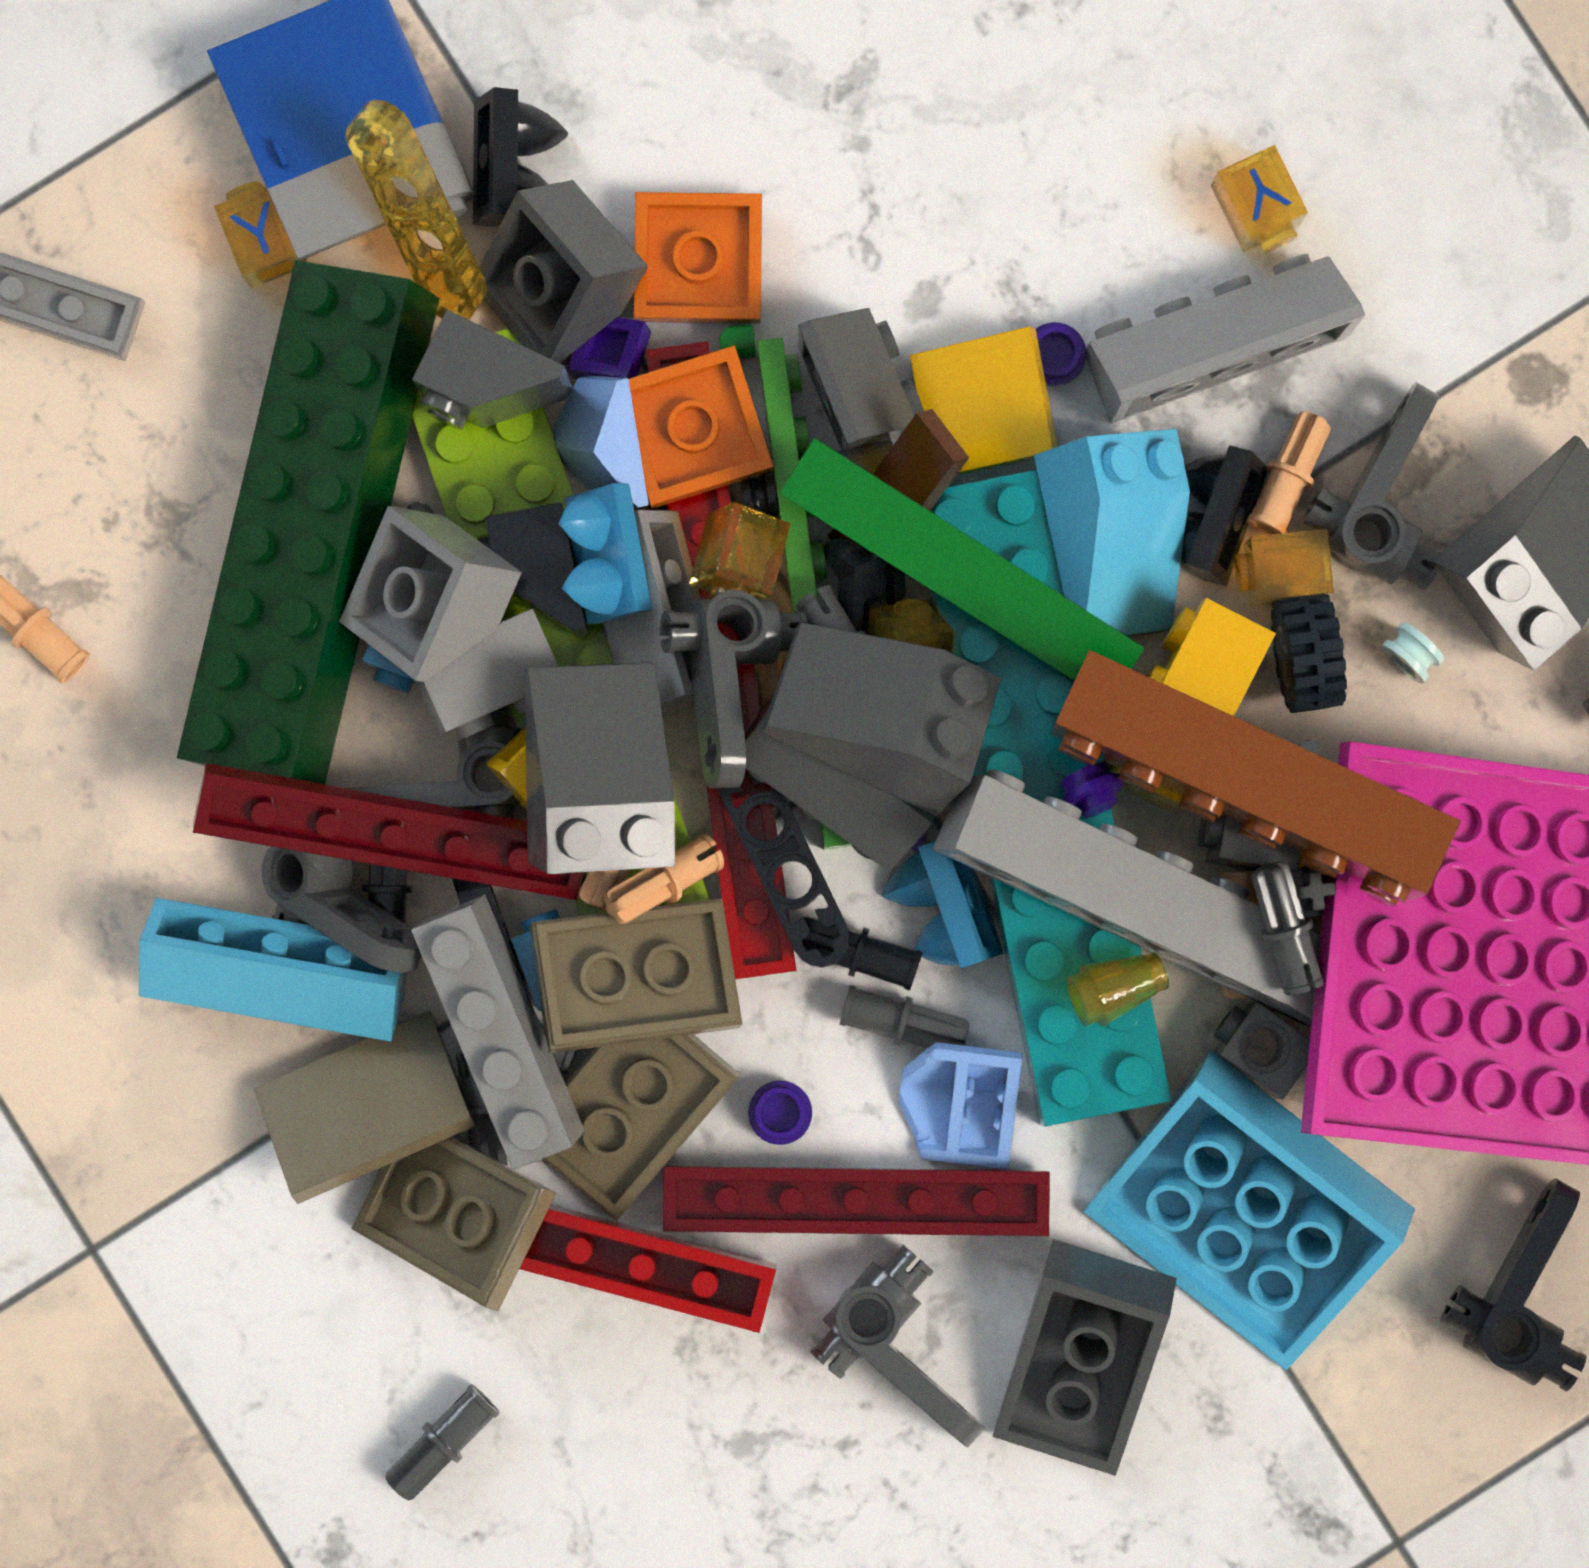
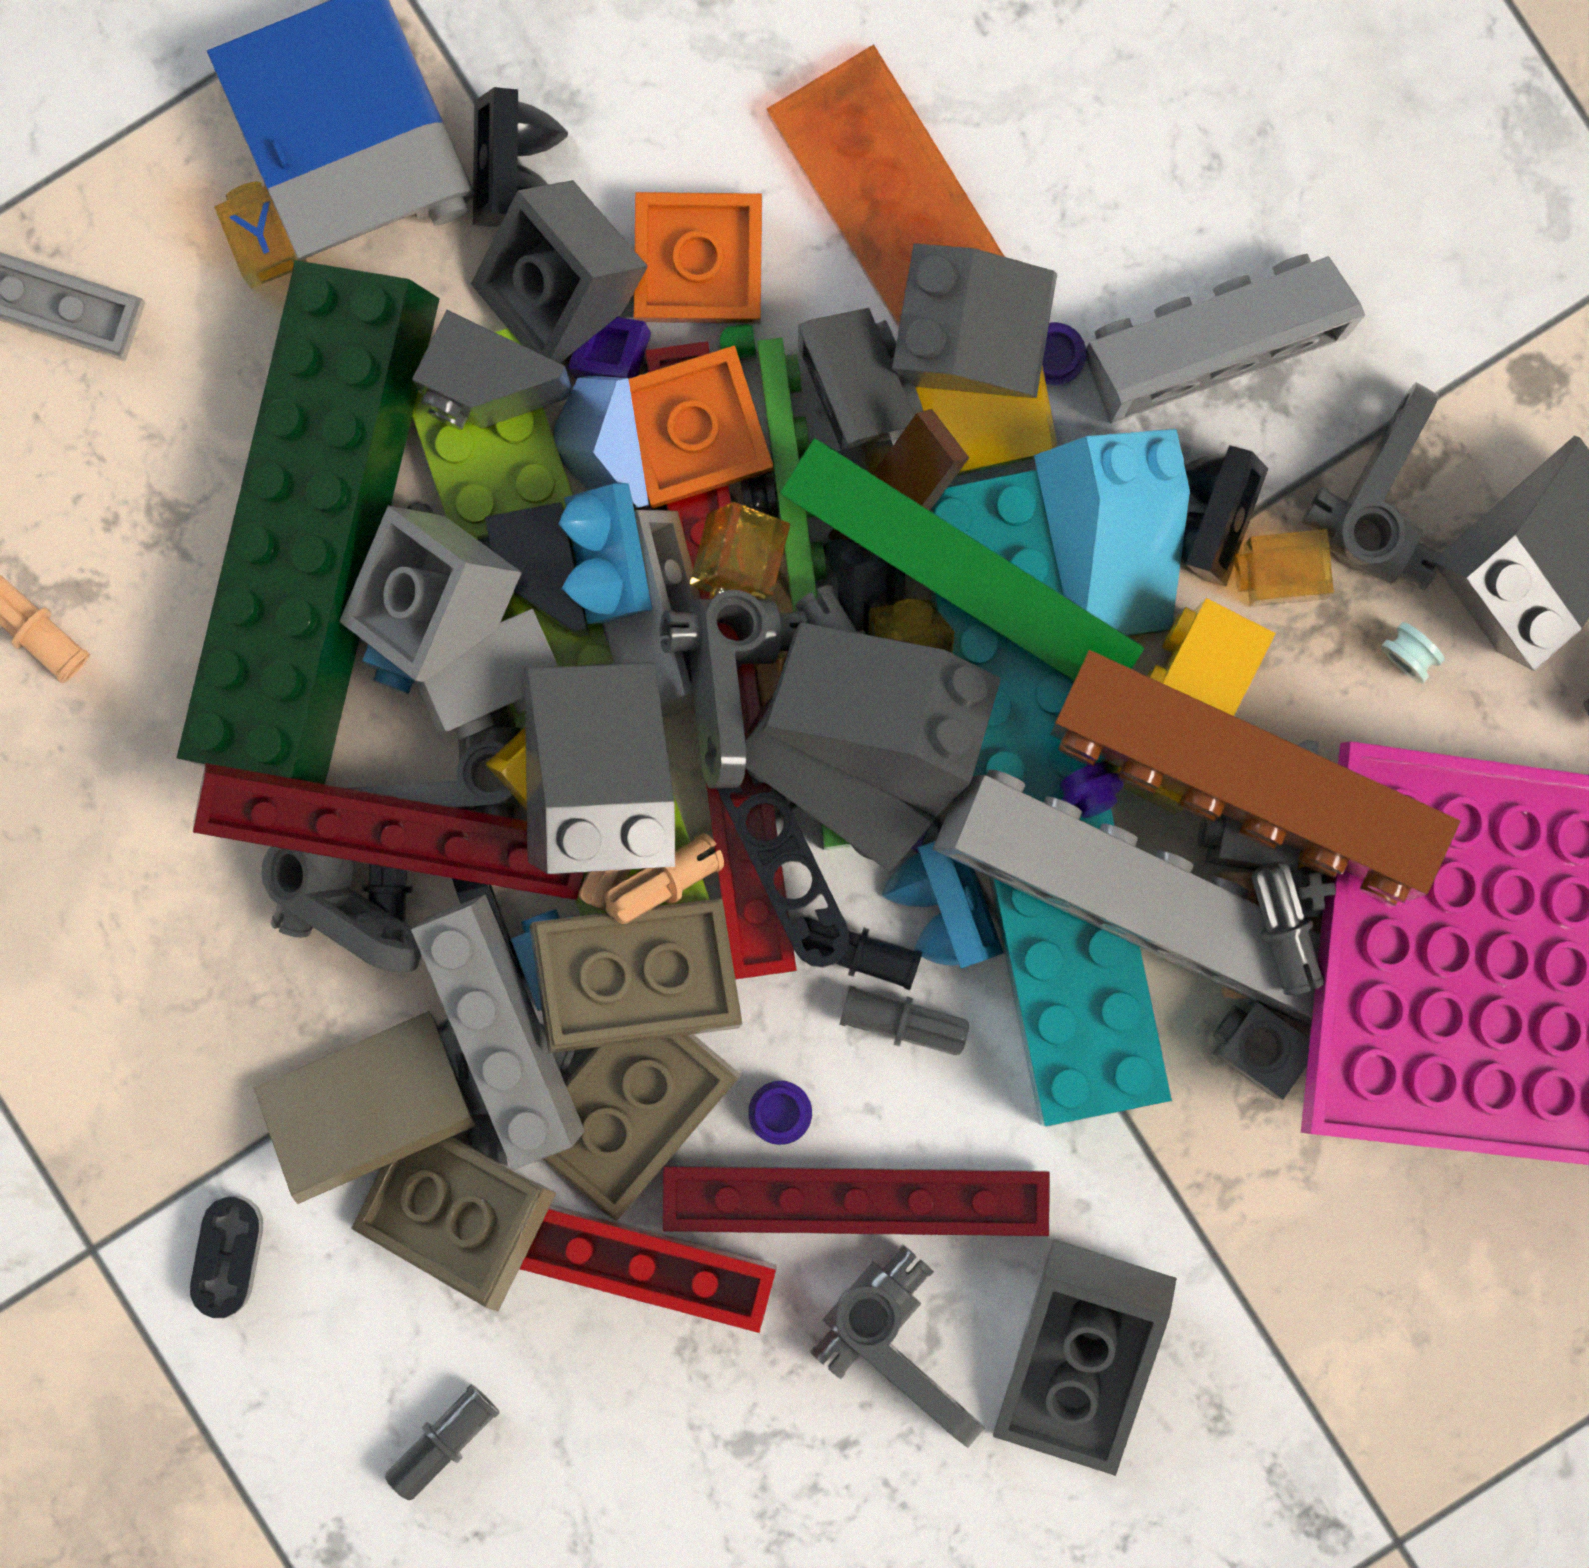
(211, 1254): none -> black beam
(264, 971): medium azure brick -> none
(389, 148): clear yellow beam -> none
(876, 171): none -> clear orange tile
(962, 1103): light blue slope -> none
(973, 321): none -> dark grey slope
(1115, 987): clear yellow cone -> none
(1251, 1211): medium azure slope -> none
(1260, 201): clear yellow brick -> none
(1289, 474): light nougat axle -> none
(1308, 653): black wheel -> none
(1541, 1345): black piece -> none

